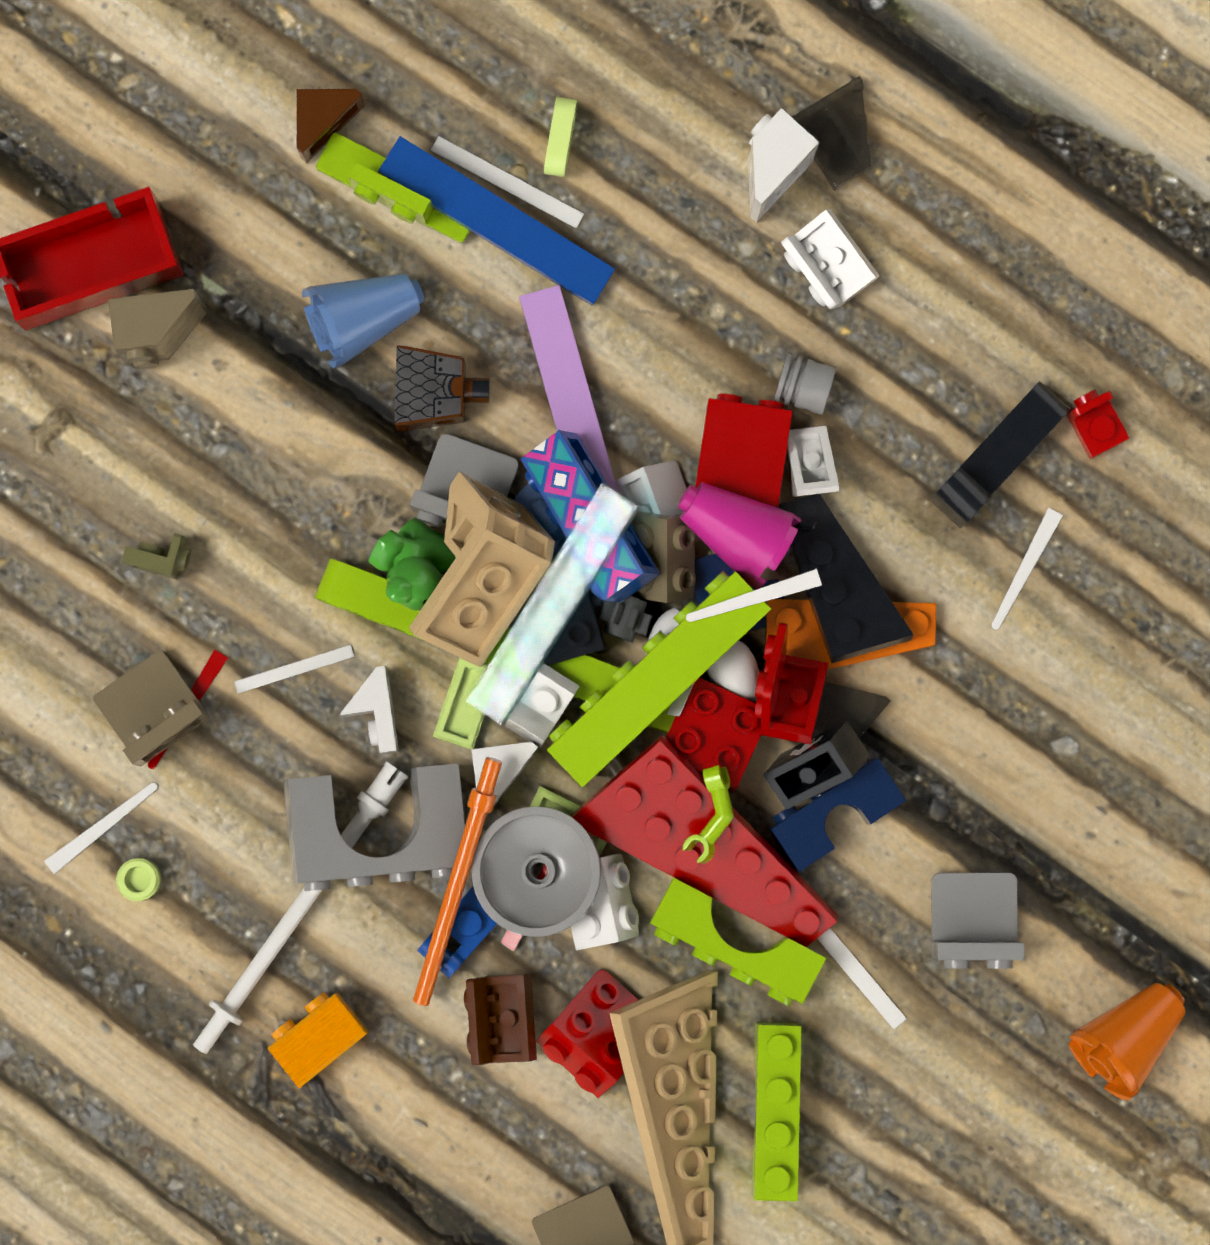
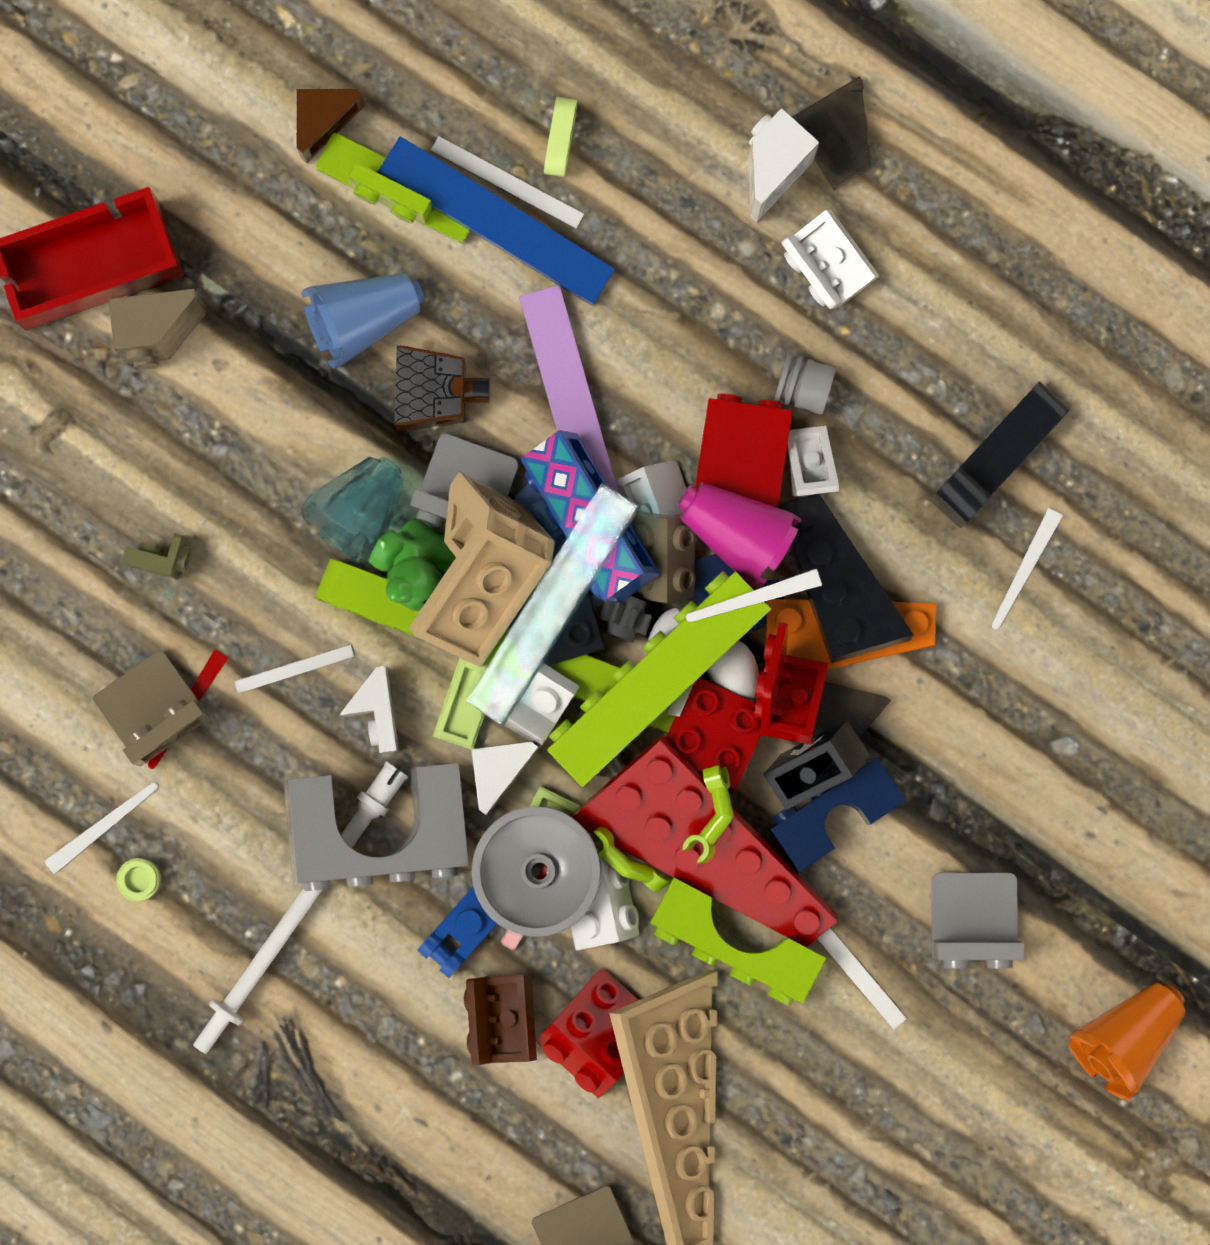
(317, 1039): light orange brick -> none
(356, 507): none -> clear light blue cone
(480, 803): orange bar -> none
(626, 868): none -> lime arm
(776, 1111): lime arch -> none
(1097, 423): red bracket -> none

